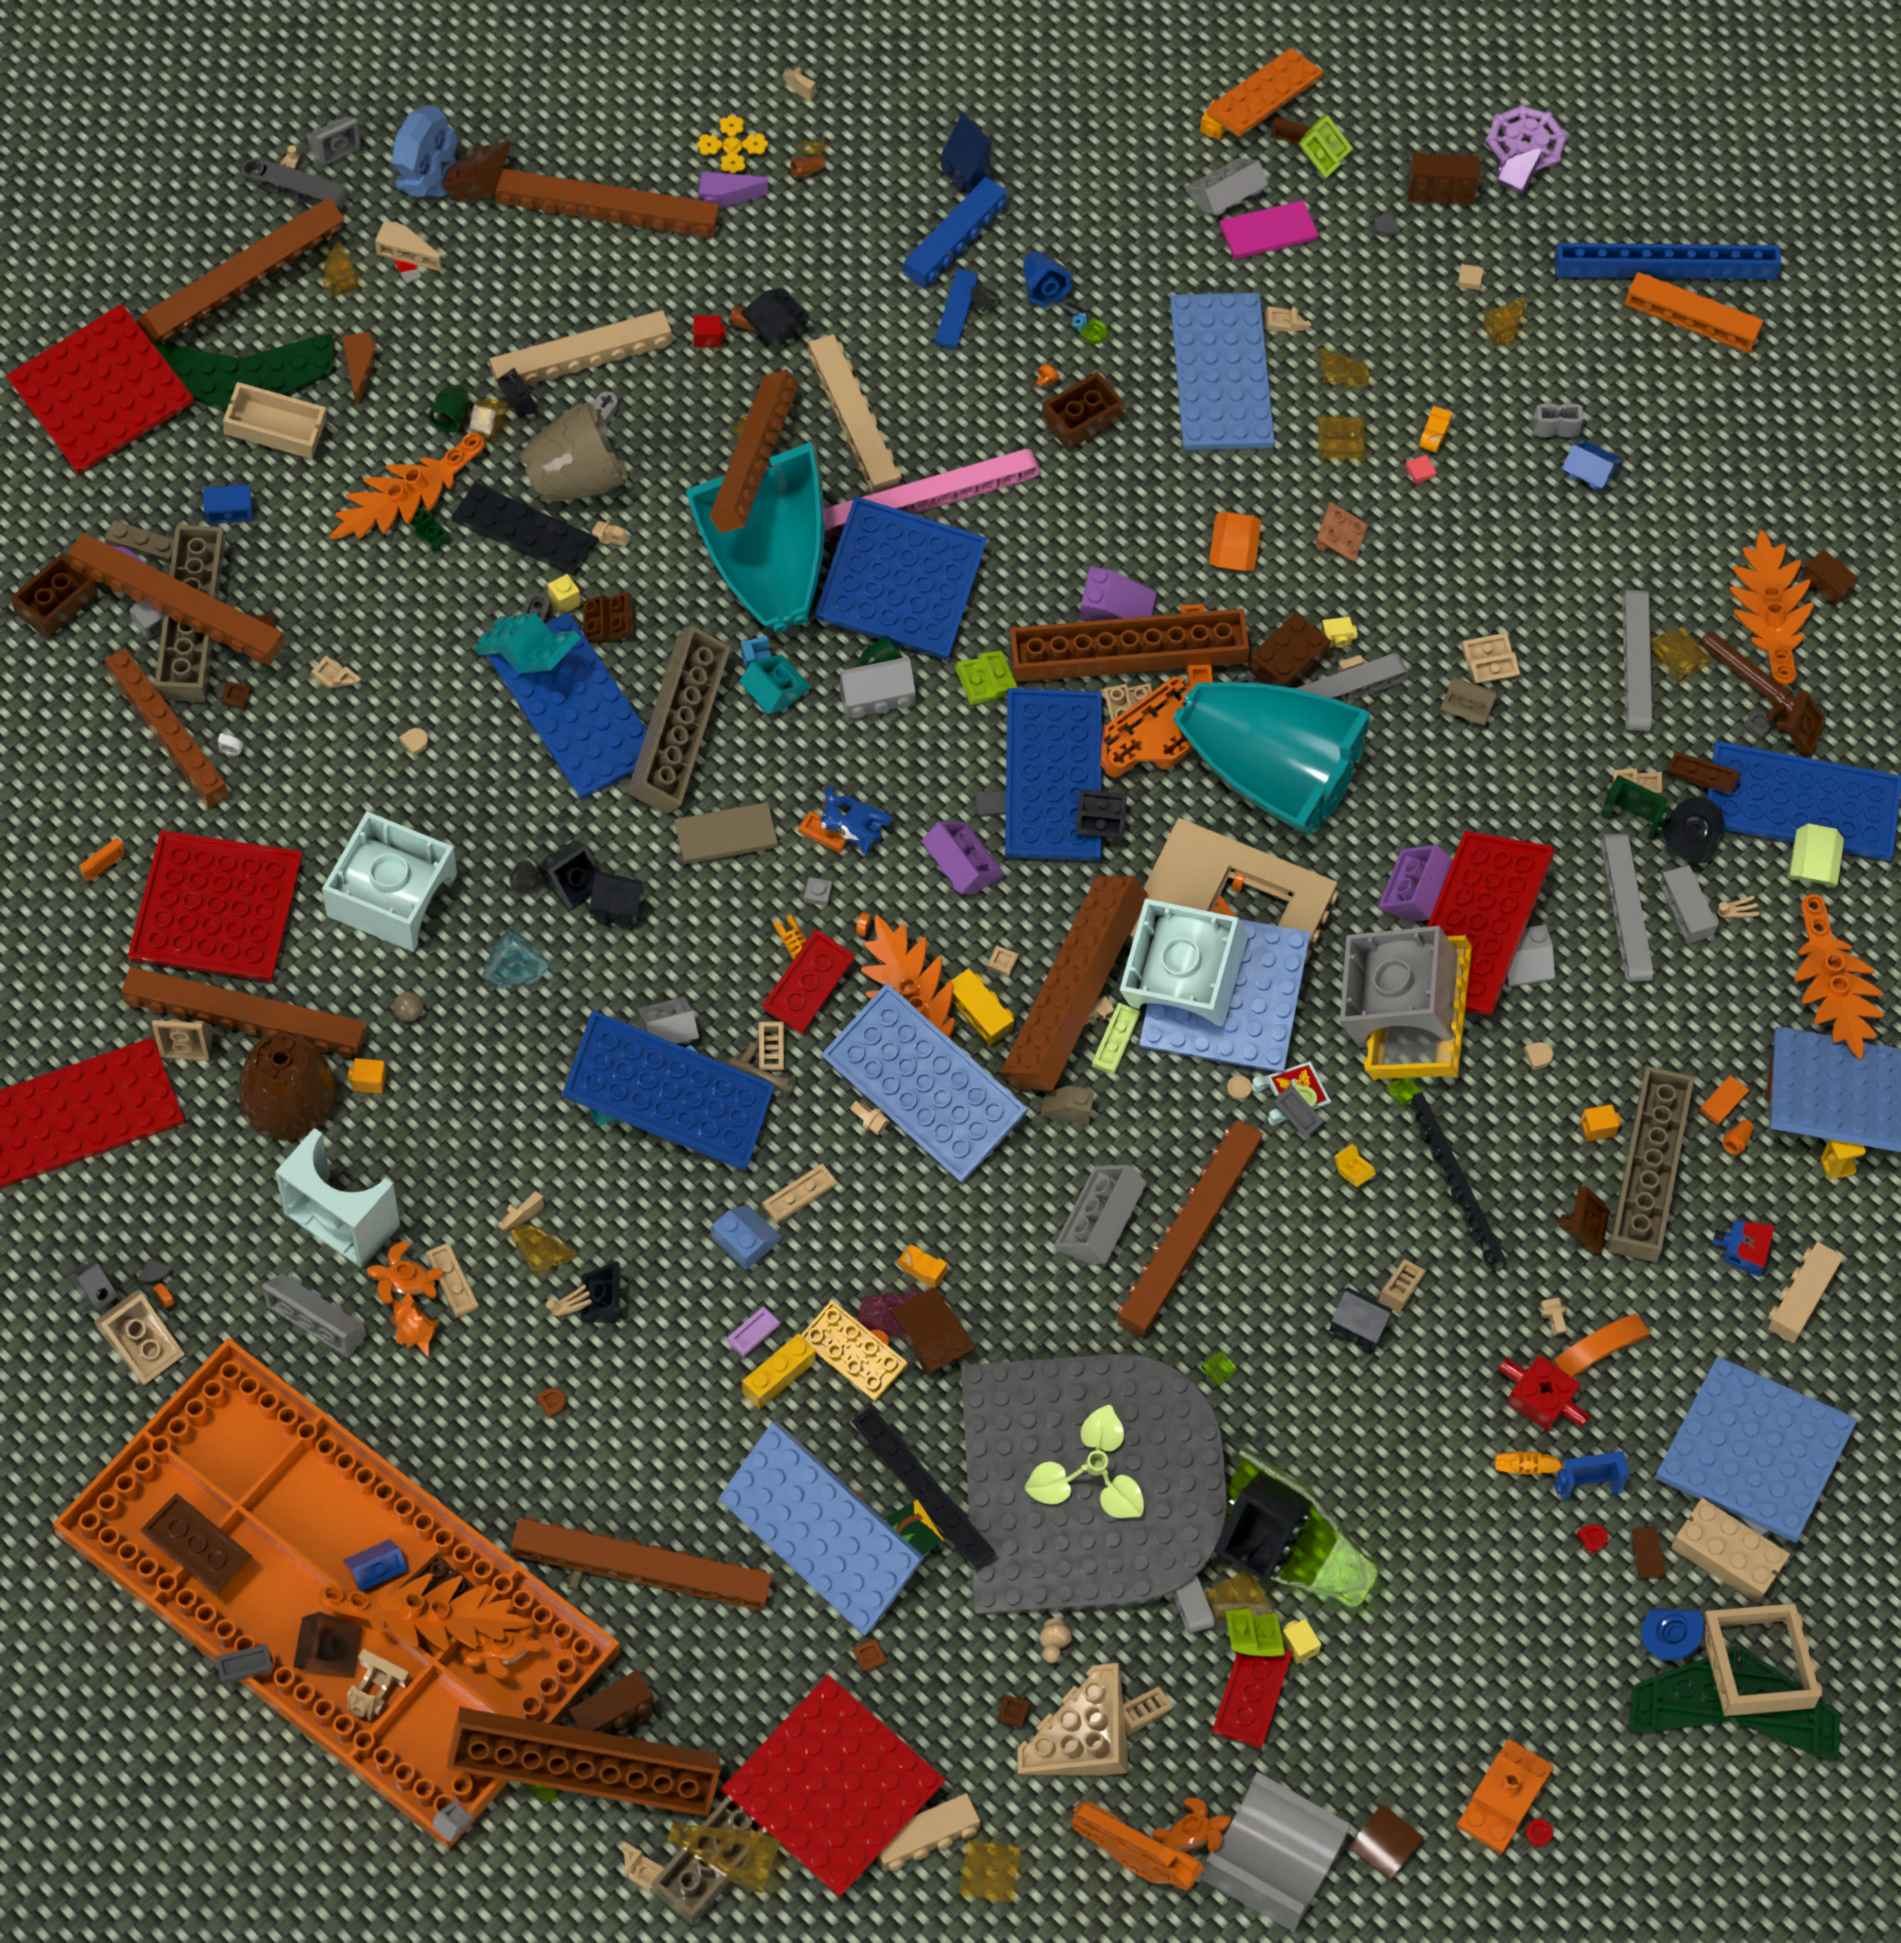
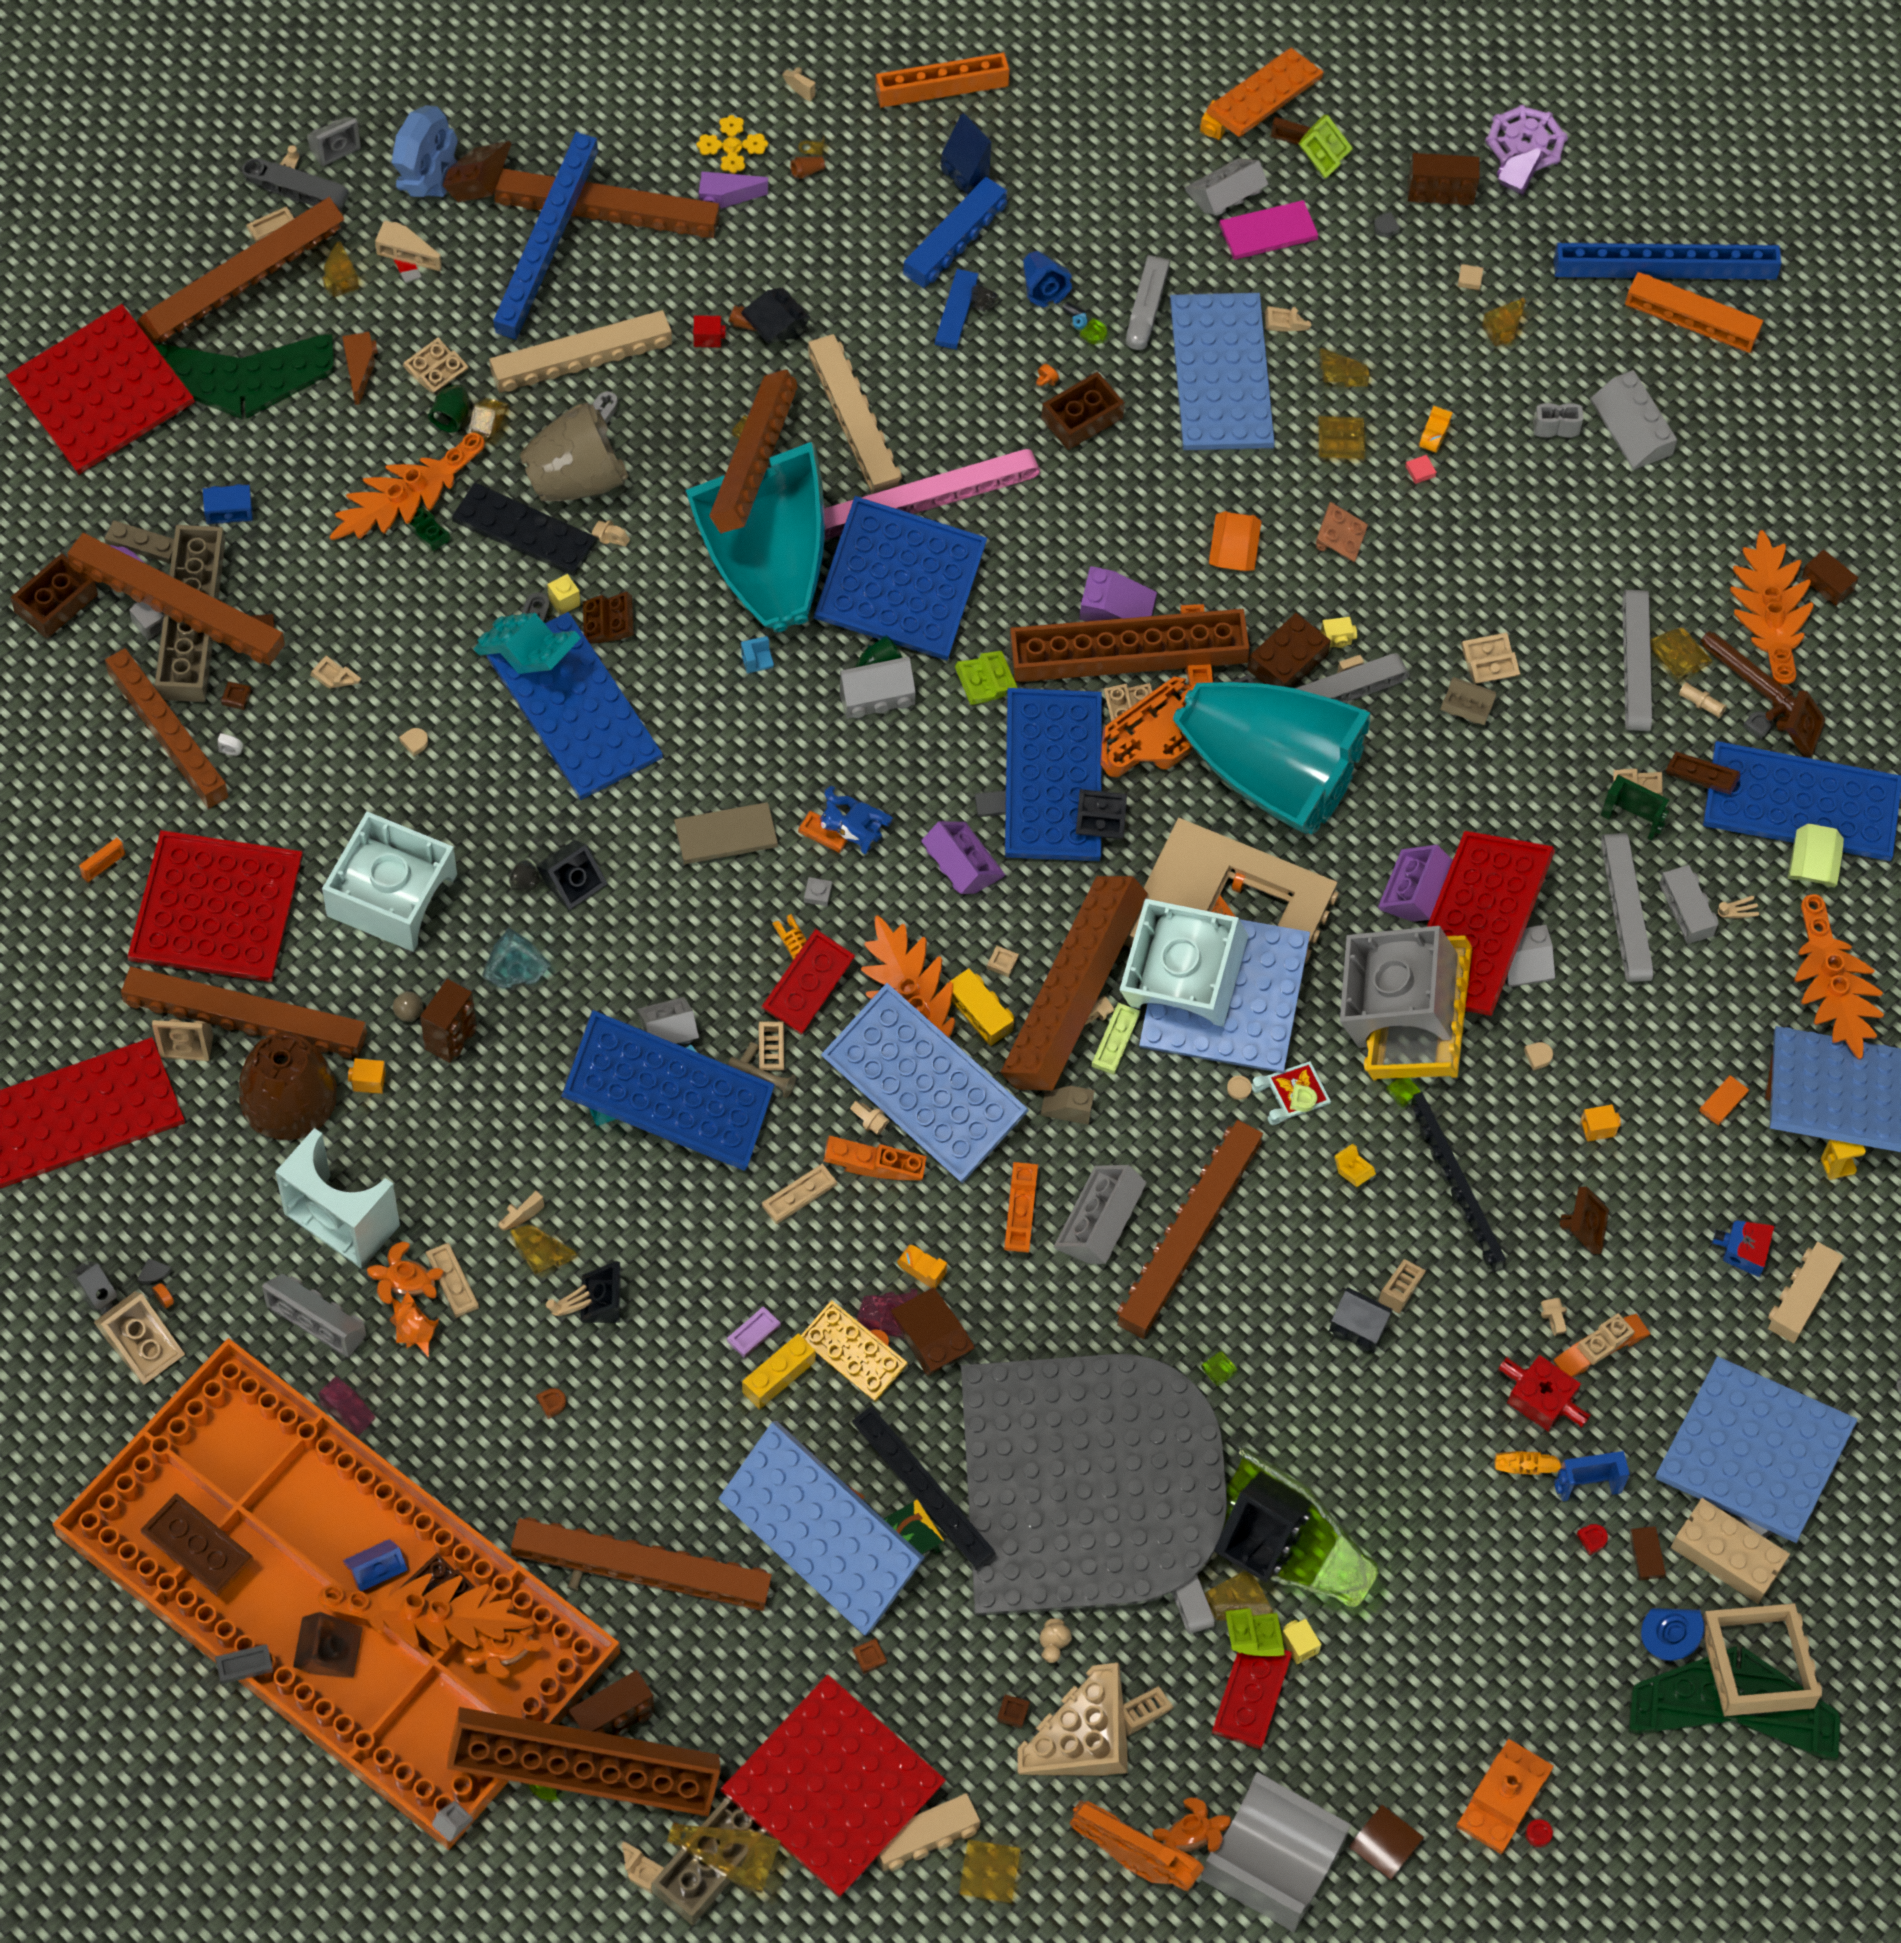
(264, 226): none -> tan tile
(274, 420): tan piece -> none
(345, 1406): none -> clear pink slope
(383, 1675): tan tile -> none
(435, 366): none -> tan slope
(448, 1021): none -> reddish brown brick
(517, 393): black hinge -> none
(545, 236): none -> blue brick
(616, 900): black slope -> none
(679, 720): dark tan brick -> none
(744, 1235): medium blue slope -> none
(774, 683): teal slope -> none
(864, 924): orange tile -> none
(874, 1162): none -> orange slope
(942, 80): none -> orange brick
(1021, 1207): none -> orange slope
(1105, 1432): yellowish green plant -> none
(1147, 302): none -> light grey piece
(1298, 1110): dark grey tile -> none
(1591, 464): slope -> none
(1605, 1339): none -> tan slope
(1634, 420): none -> light grey slope
(1651, 1164): dark tan brick -> none
(1694, 829): black hat -> none
(1702, 700): none -> tan pin
(1737, 1138): orange cone -> none

